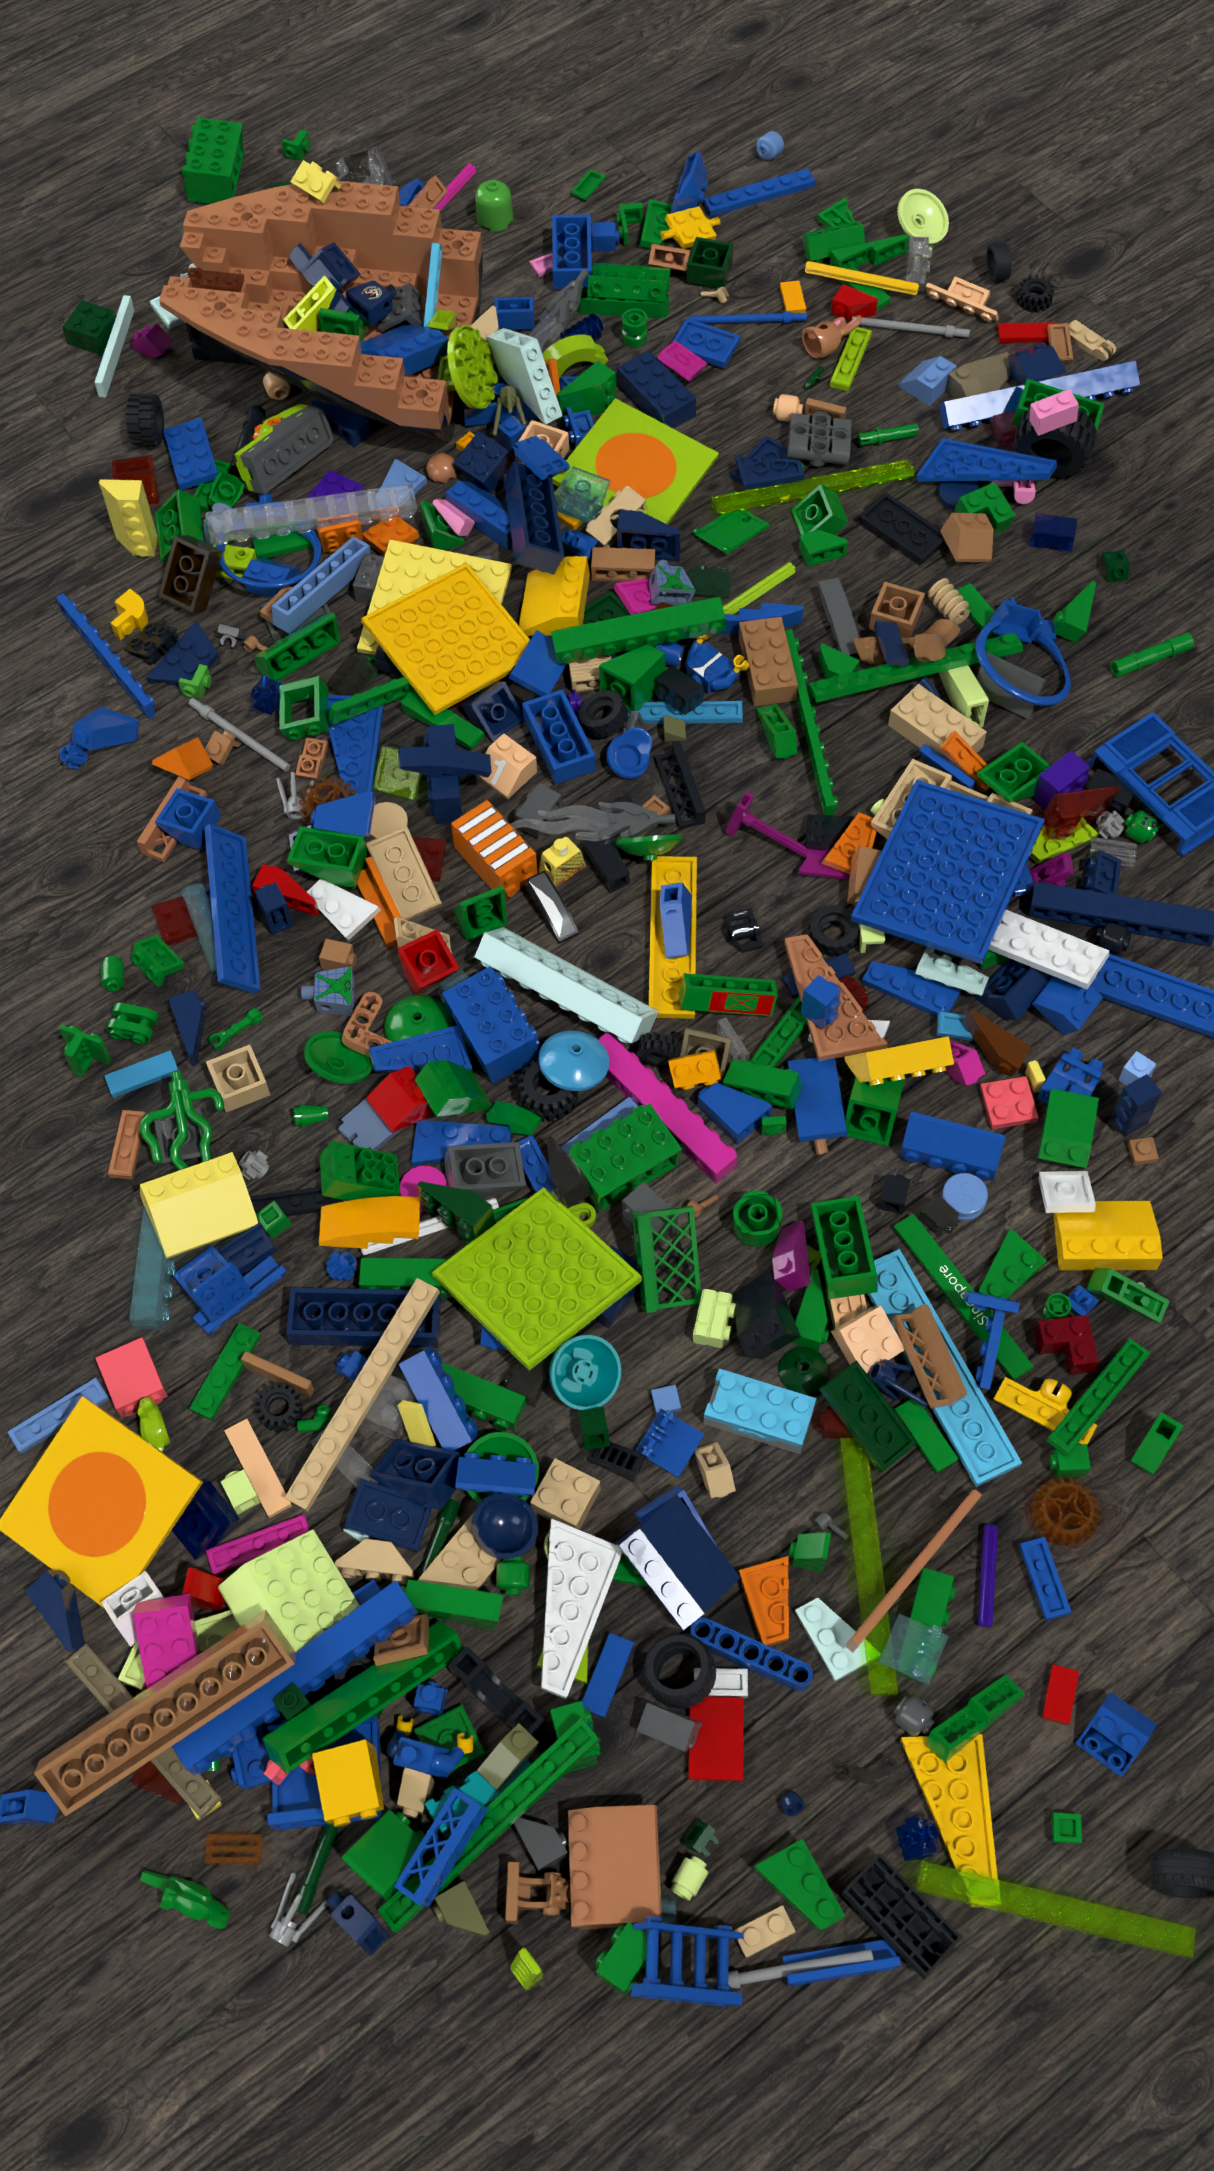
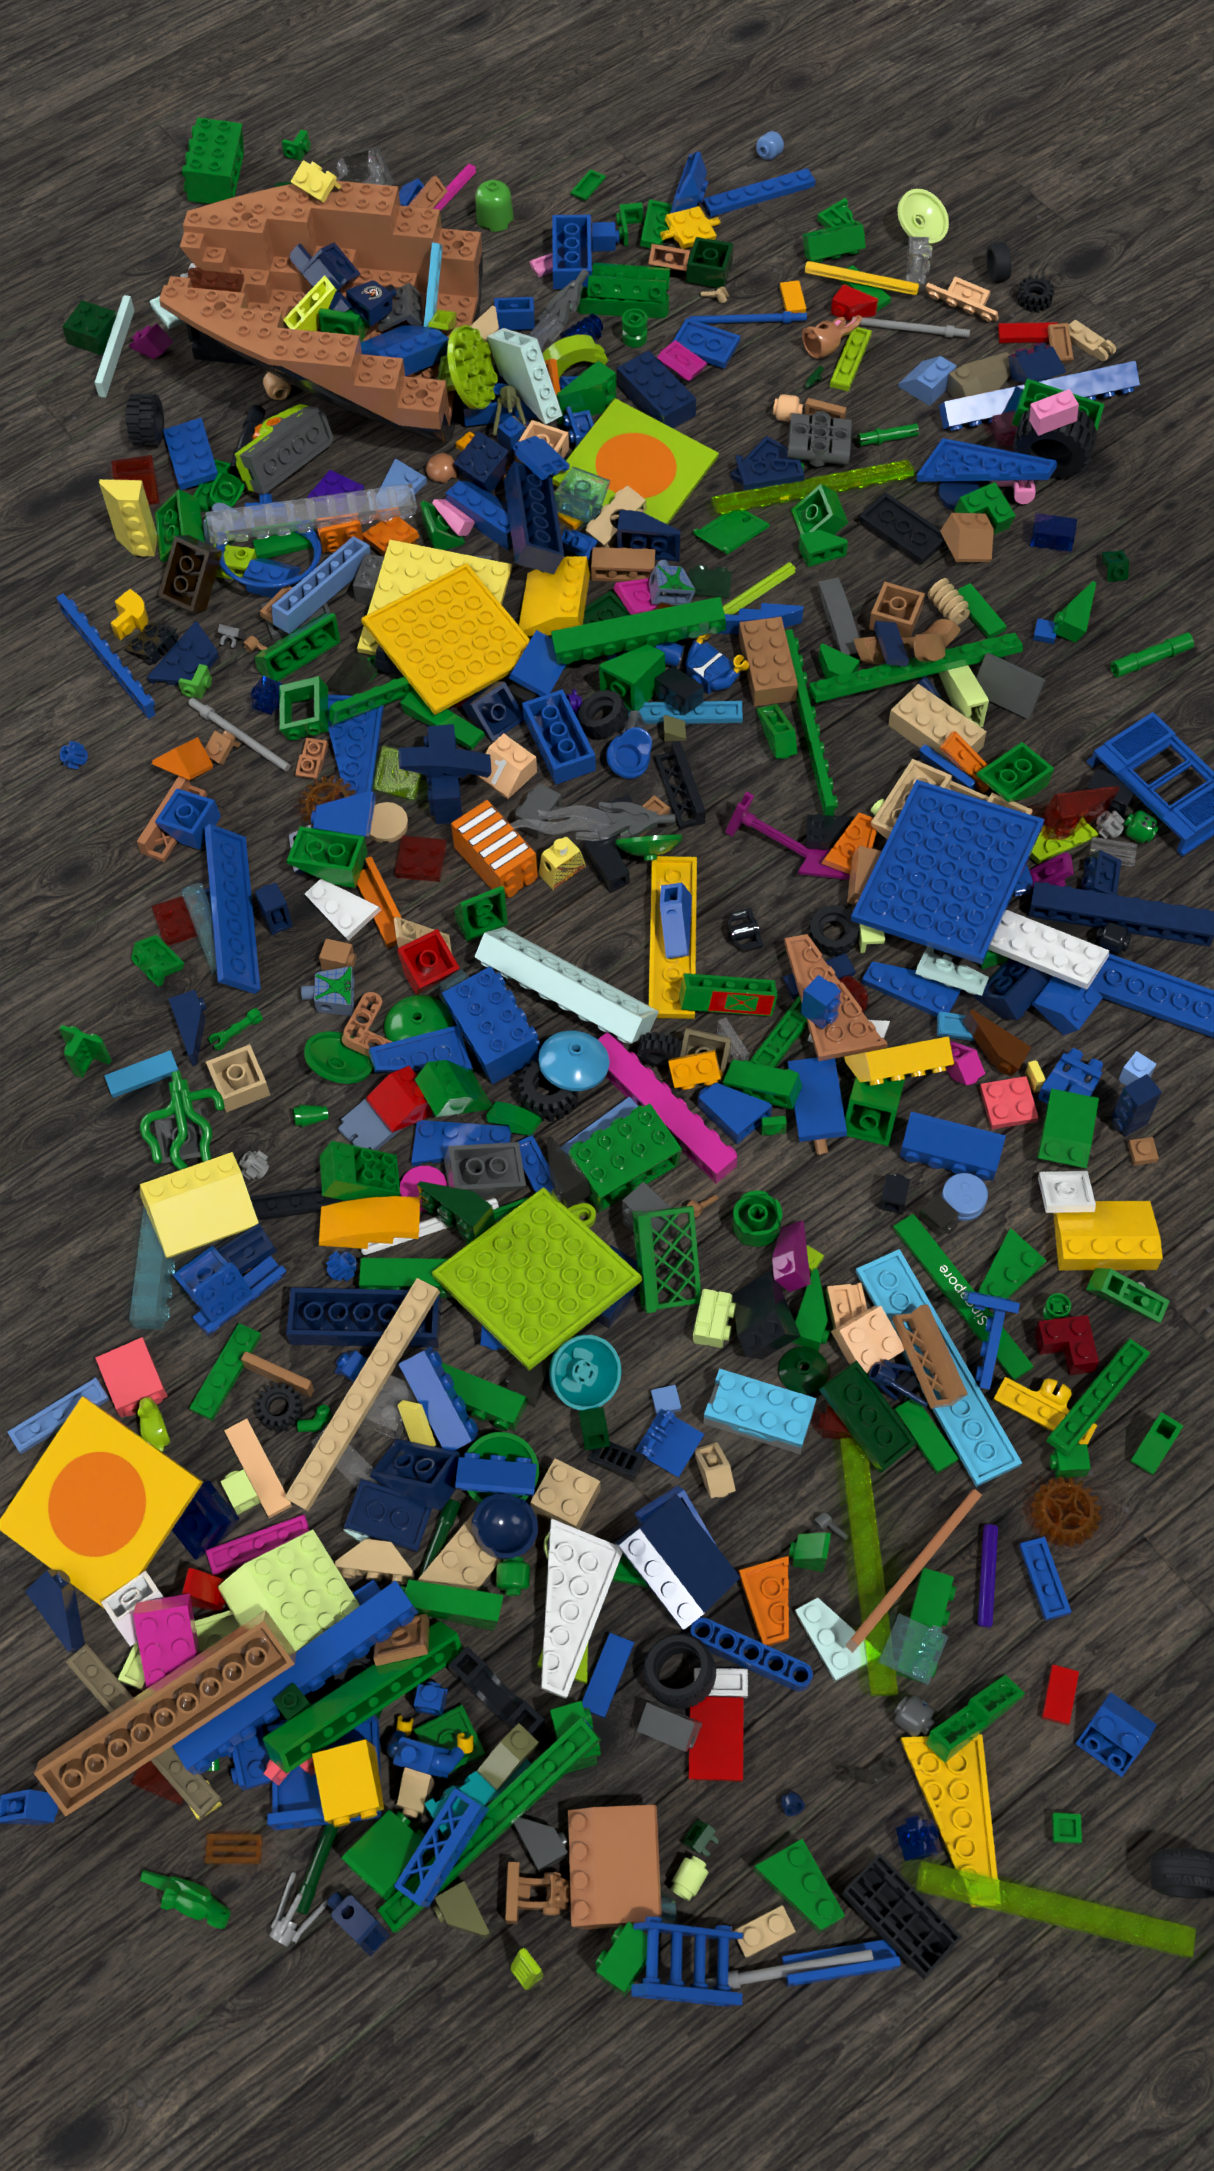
(104, 729): blue slope -> none
(112, 973): green brick -> none
(126, 1145): nougat tile -> none
(132, 1023): green brick -> none
(273, 1219): green slope -> none
(292, 892): red slope -> none
(293, 806): light grey plant -> none
(345, 423): dark blue slope -> none
(404, 873): tan tile -> none
(551, 907): slope -> none
(585, 673): tan brick -> none
(844, 1247): green brick -> none
(873, 252): green slope -> none
(1026, 624): blue brick -> none
(1064, 776): dark purple brick -> none
(1081, 1301): blue tile -> none

